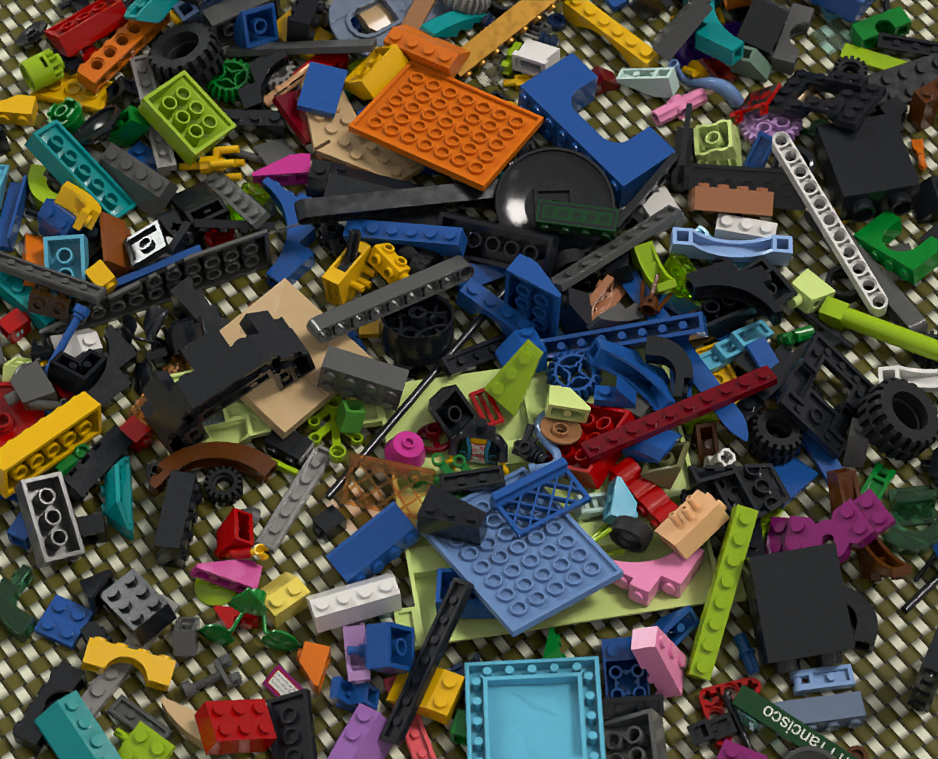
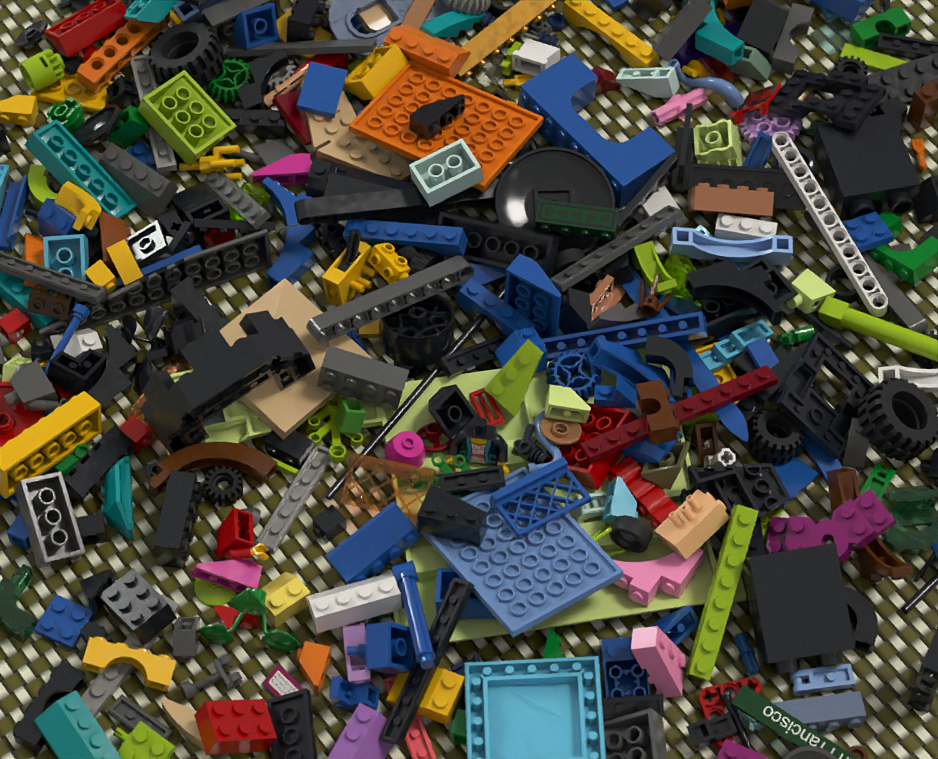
(124, 262): none -> yellow slope
(406, 579): none -> blue piece
(434, 116): none -> black slope
(446, 172): none -> light aqua brick
(654, 398): none -> reddish brown arch
(868, 231): none -> blue plate

